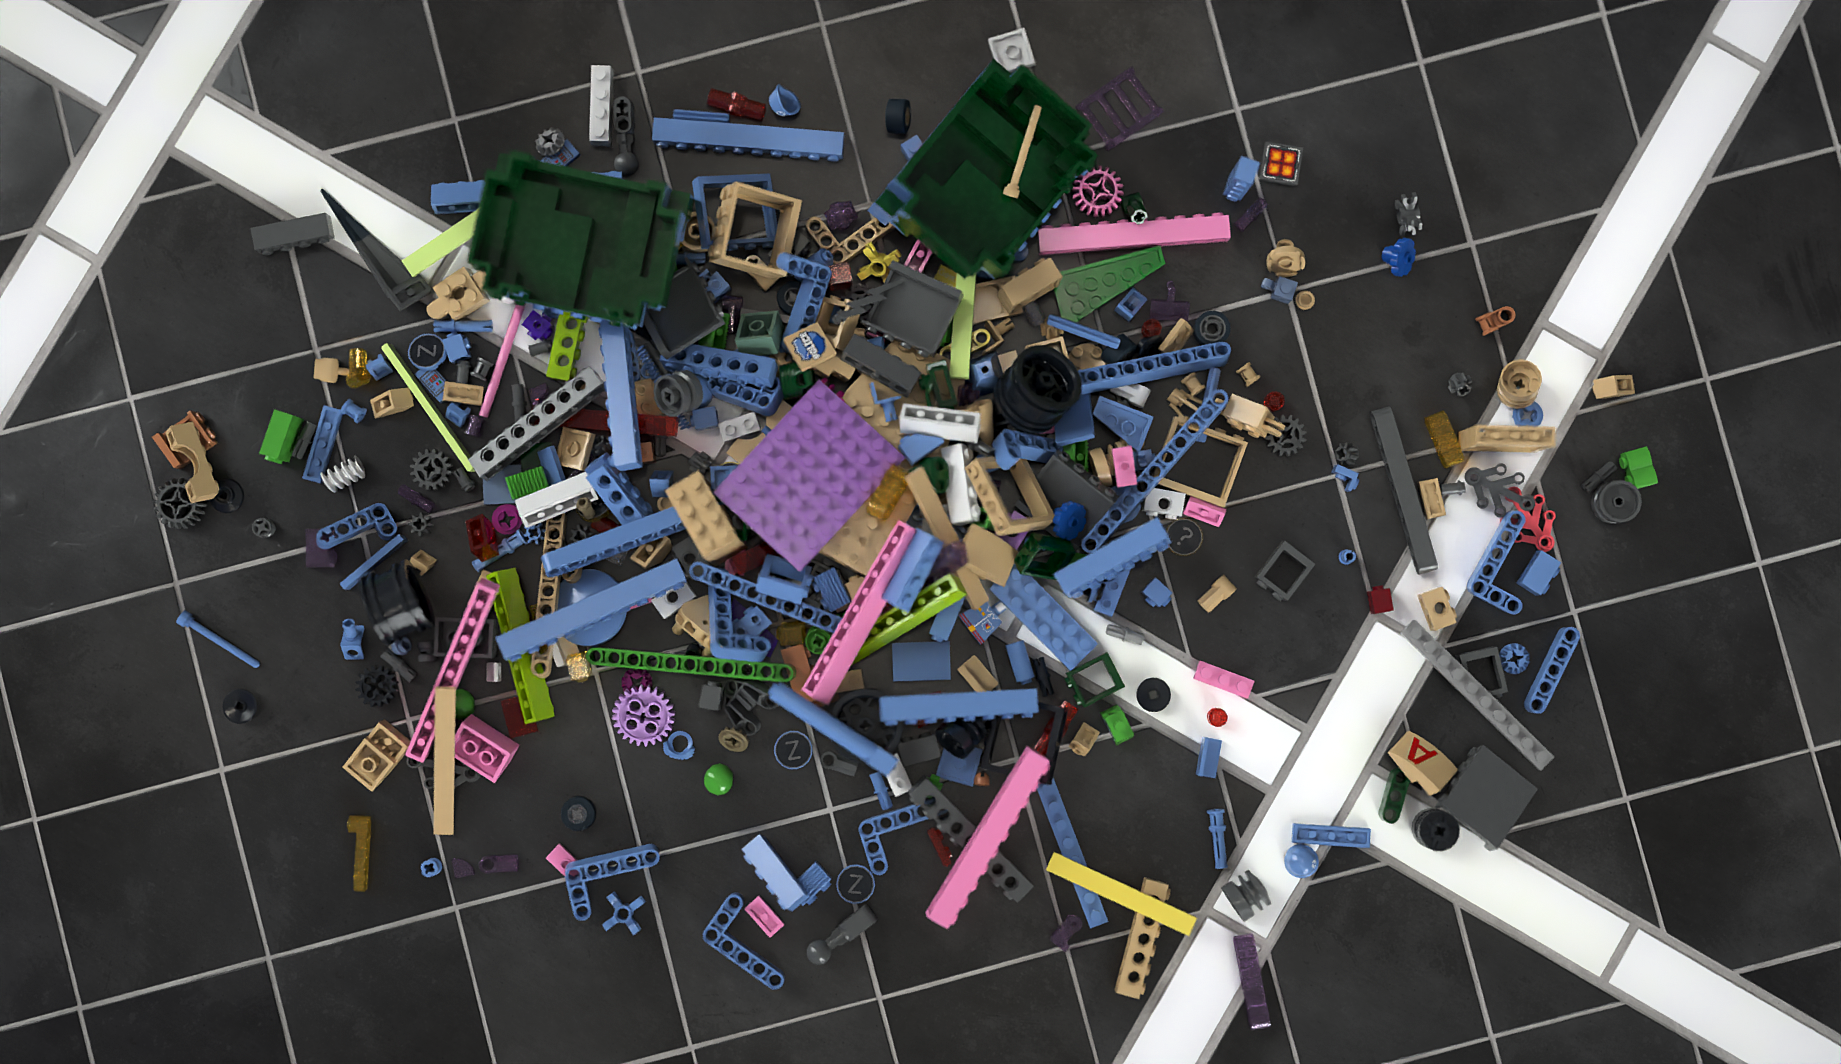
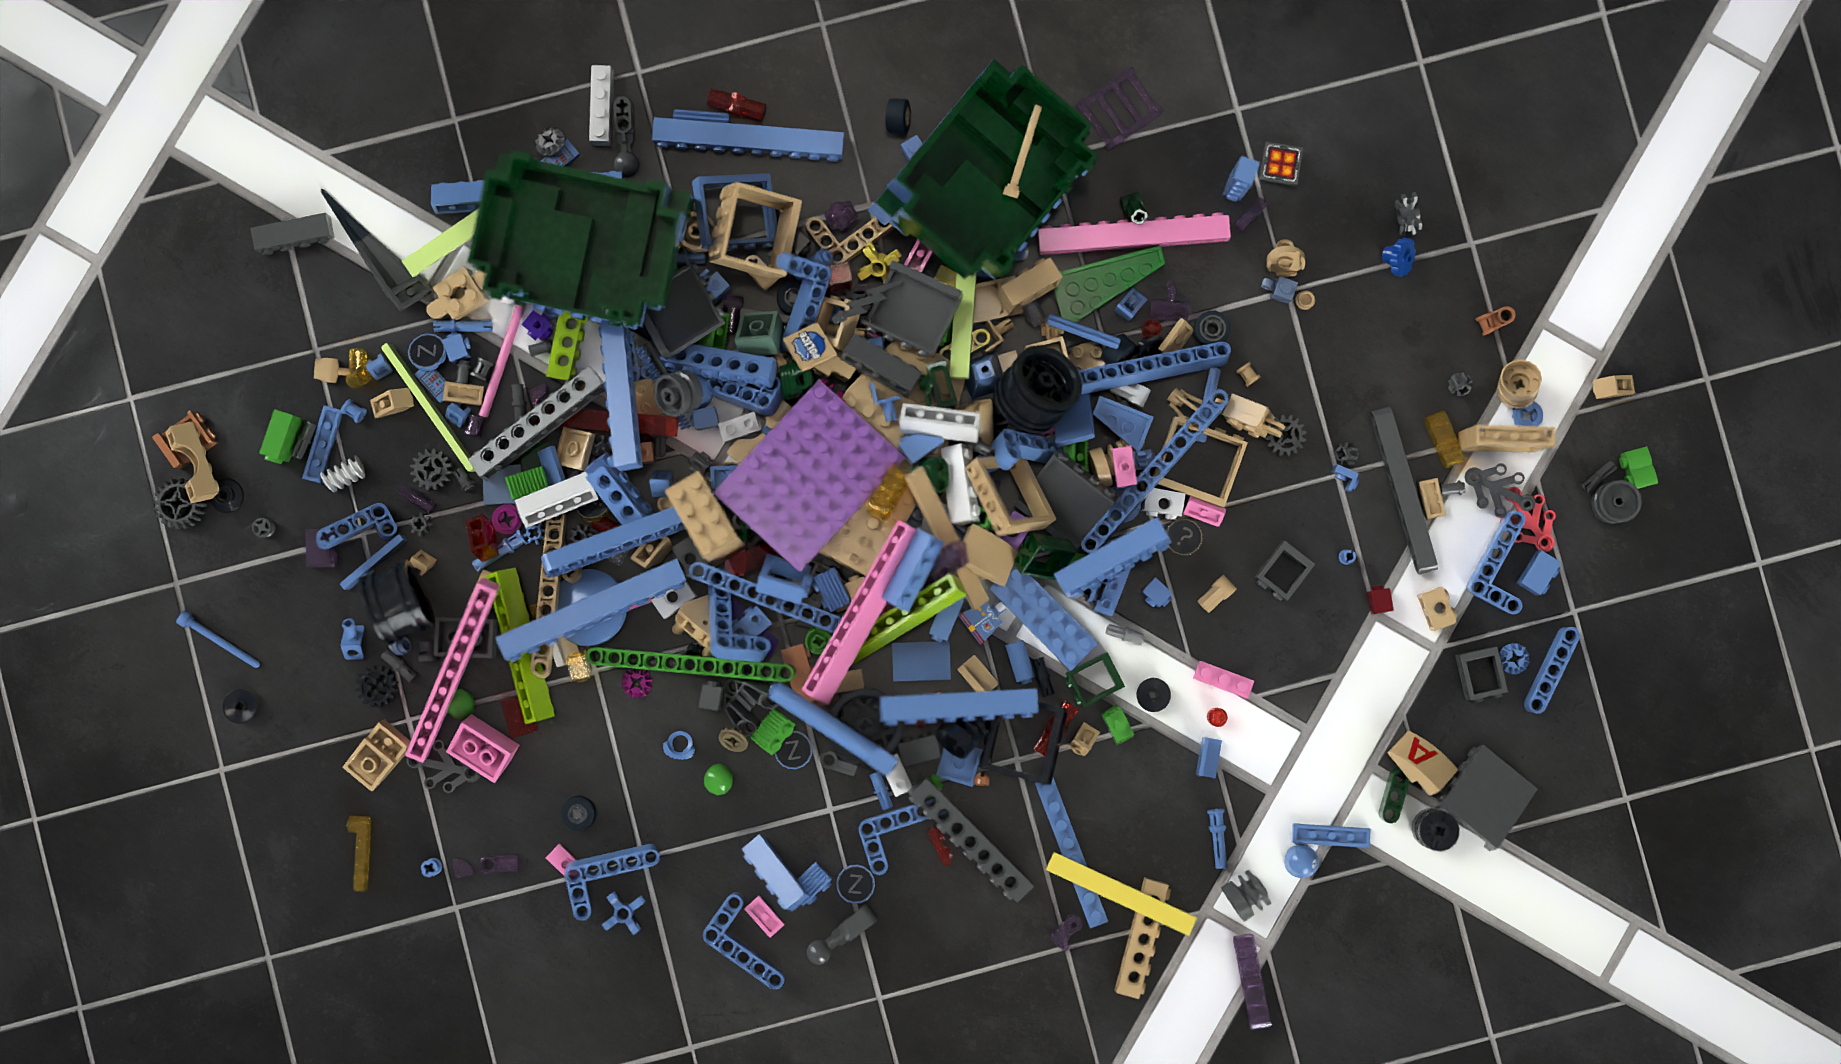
(444, 760): tan tile -> none
(493, 672): white slope -> none
(584, 505): dark tan pin -> none
(646, 698): lavender gear -> none
(773, 731): none -> bright green brick
(784, 101): medium blue helmet -> none
(791, 633): clear yellow brick -> none
(966, 394): clear purple tile -> none
(987, 837): bright pink brick -> none
(1012, 50): white tile -> none
(1069, 520): blue plant -> none
(1104, 176): bright pink gear -> none
(1193, 384): tan bush -> none
(1276, 402): clear red wheel -> none
(1477, 695): light grey plate -> none

